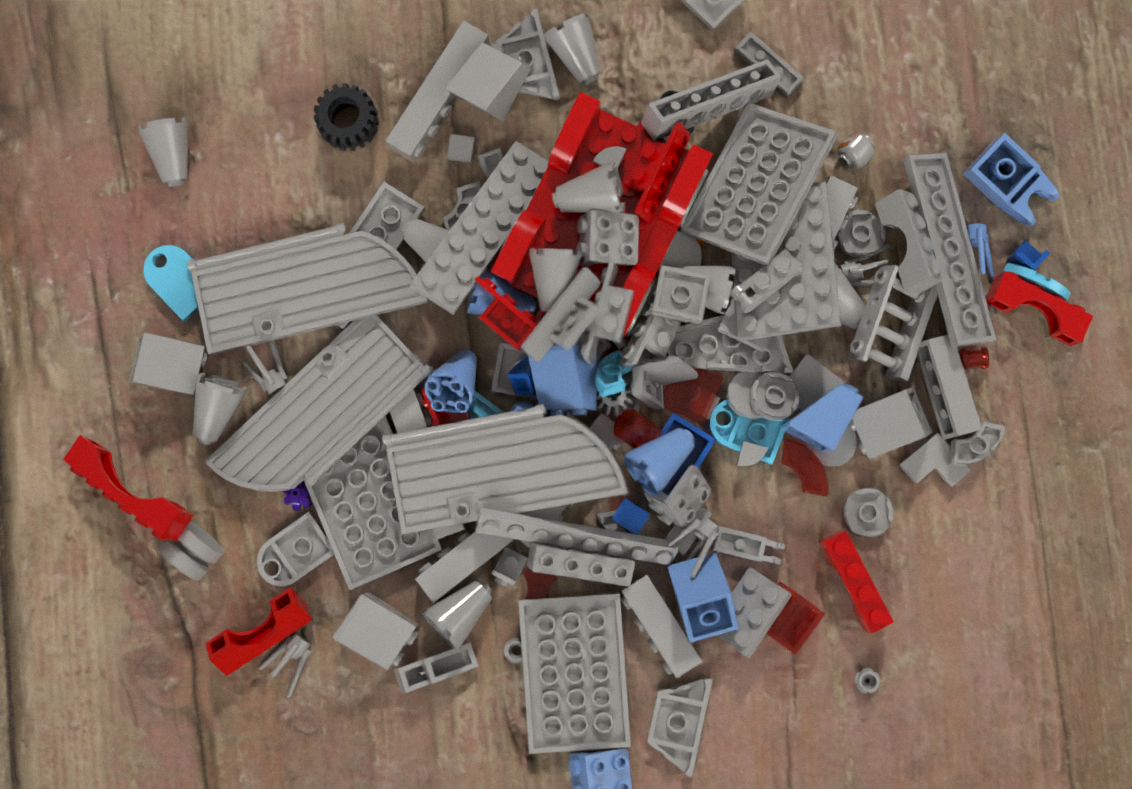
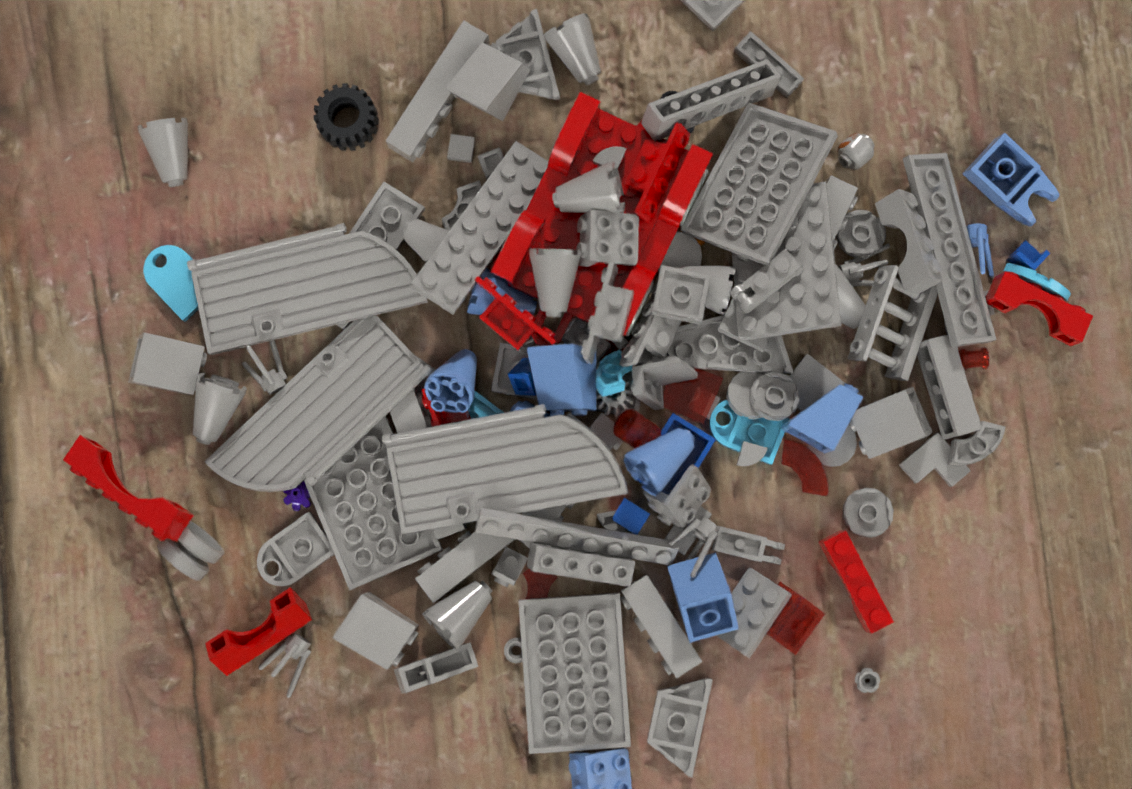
(566, 318): light grey bracket -> none

